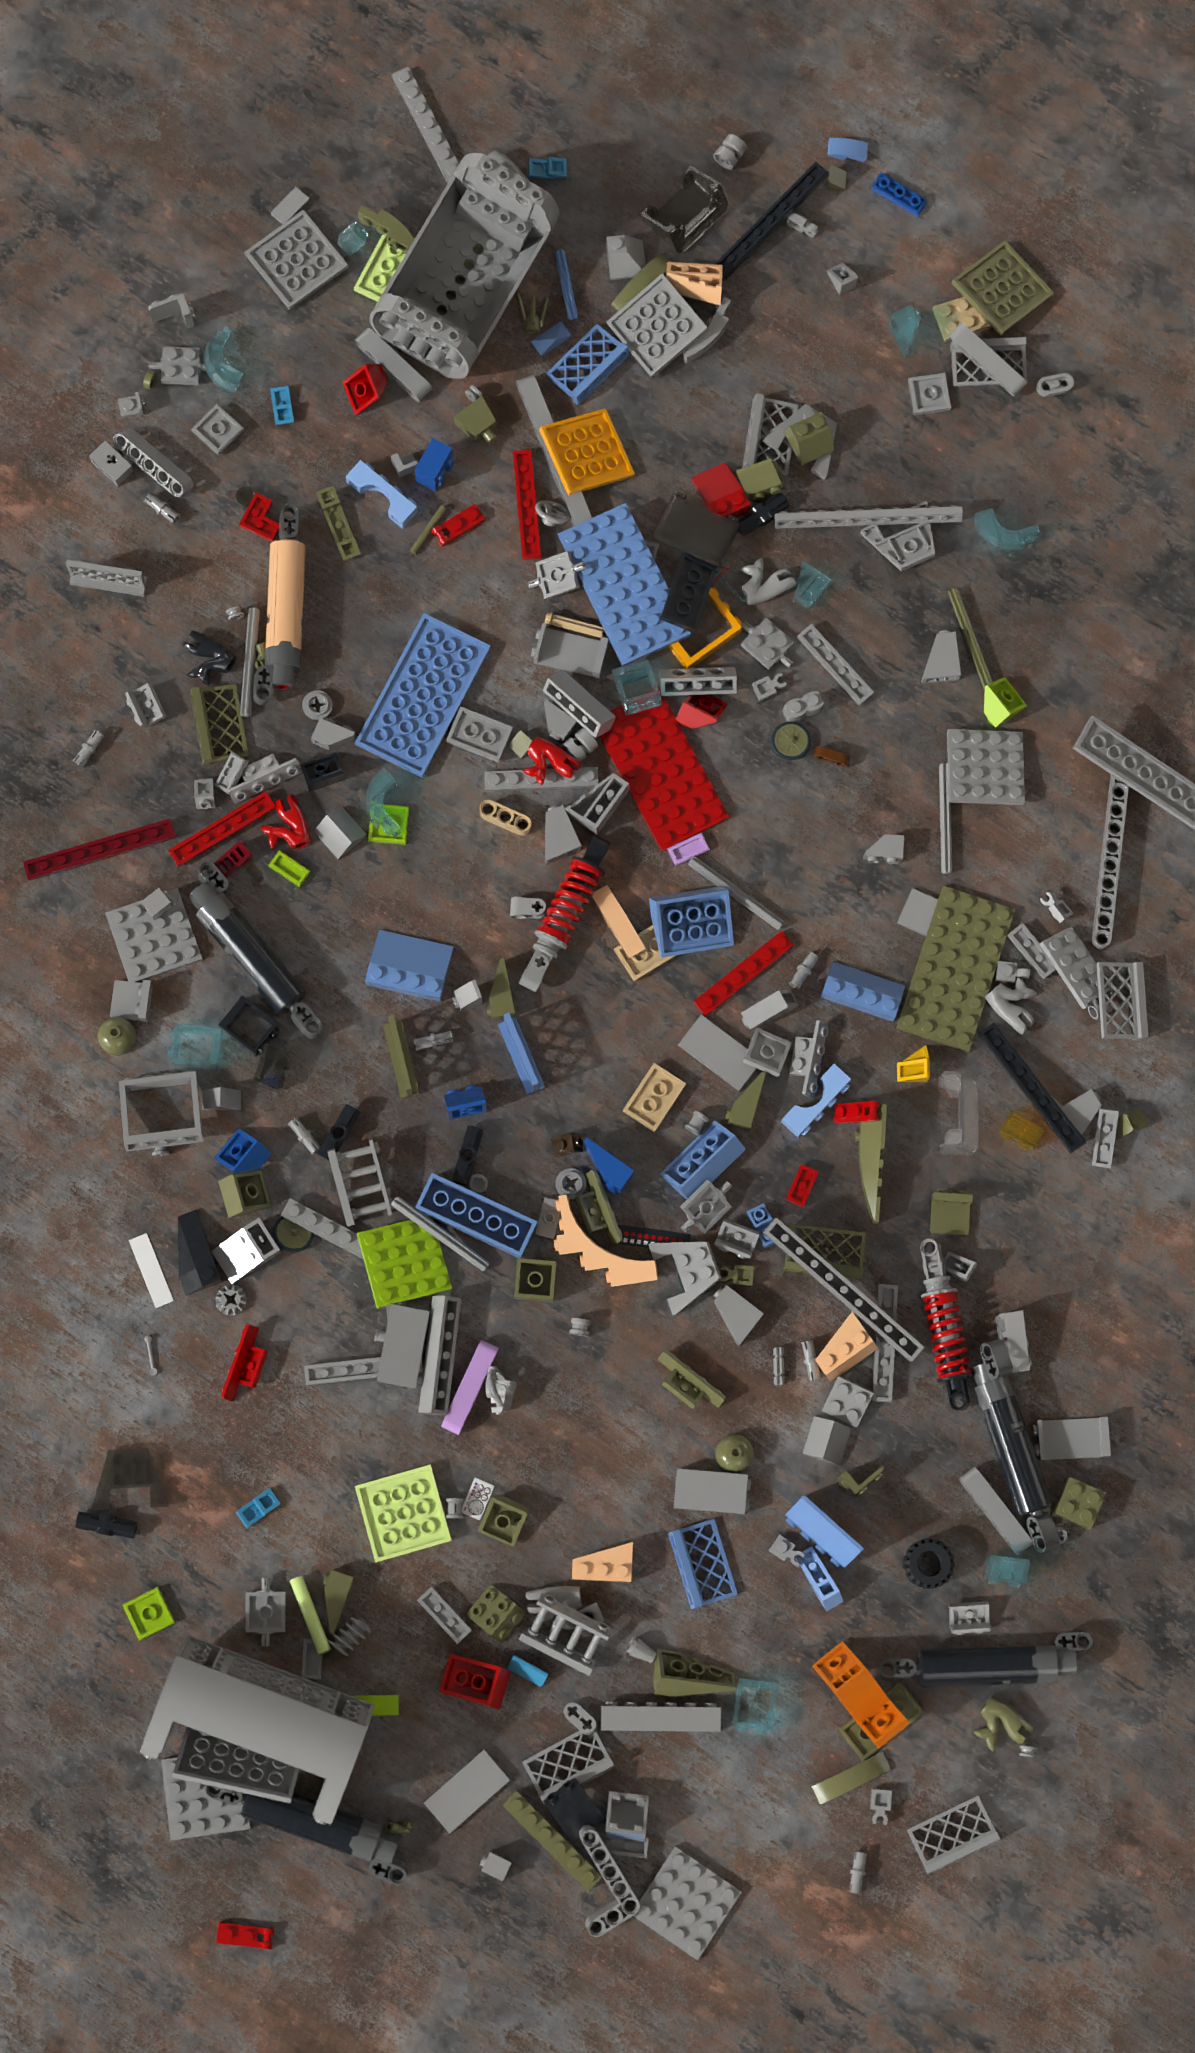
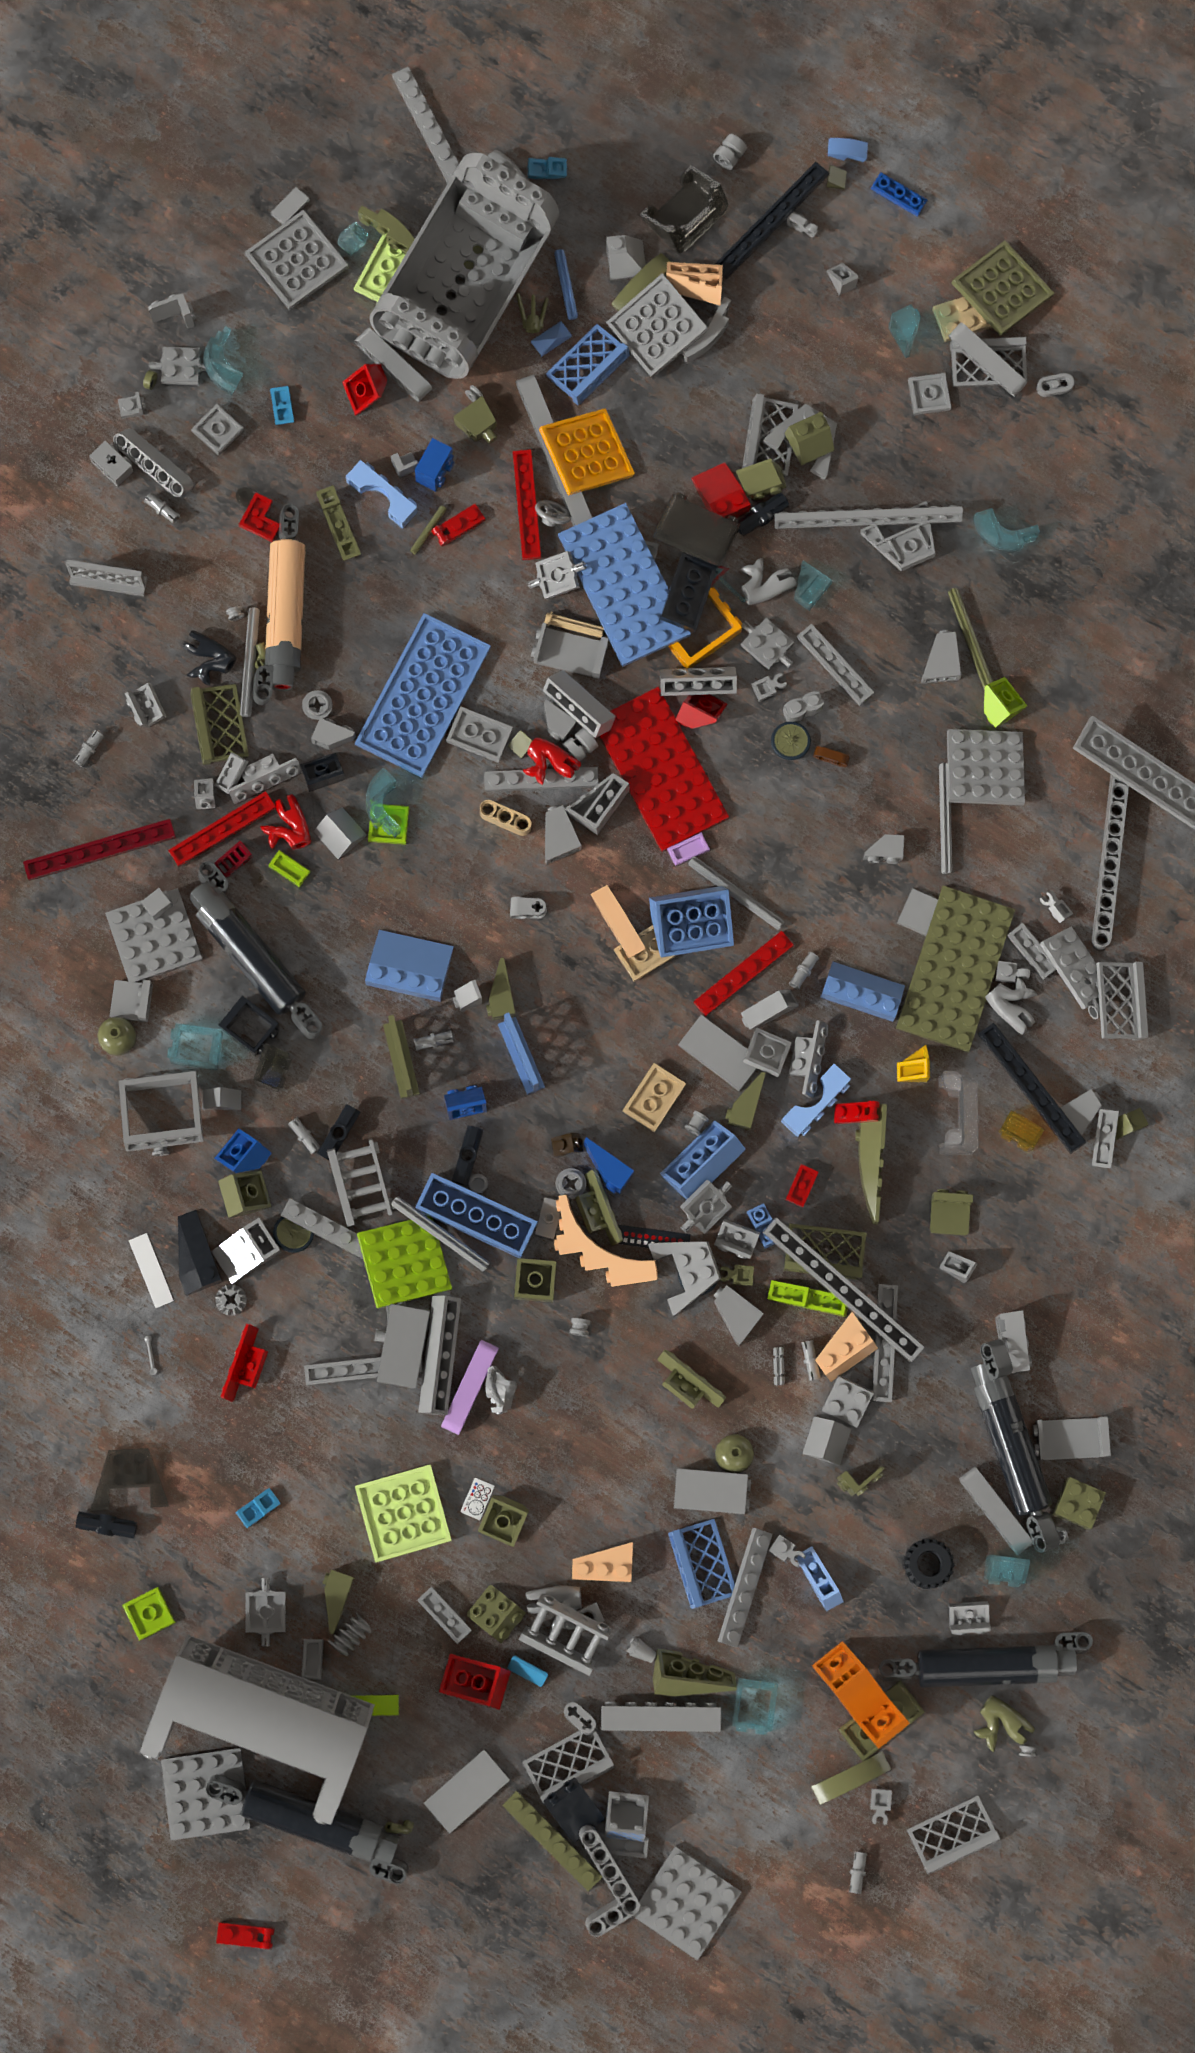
(232, 1767): light grey plate -> none
(310, 1615): yellowish green piece -> none
(454, 1508): light grey bush -> none
(495, 1865): light grey brick -> none
(564, 910): piece -> none
(633, 673): clear light blue window -> none
(745, 1587): none -> light grey plate
(806, 1298): none -> lime slope
(823, 1531): medium blue slope -> none
(941, 1301): piece -> none

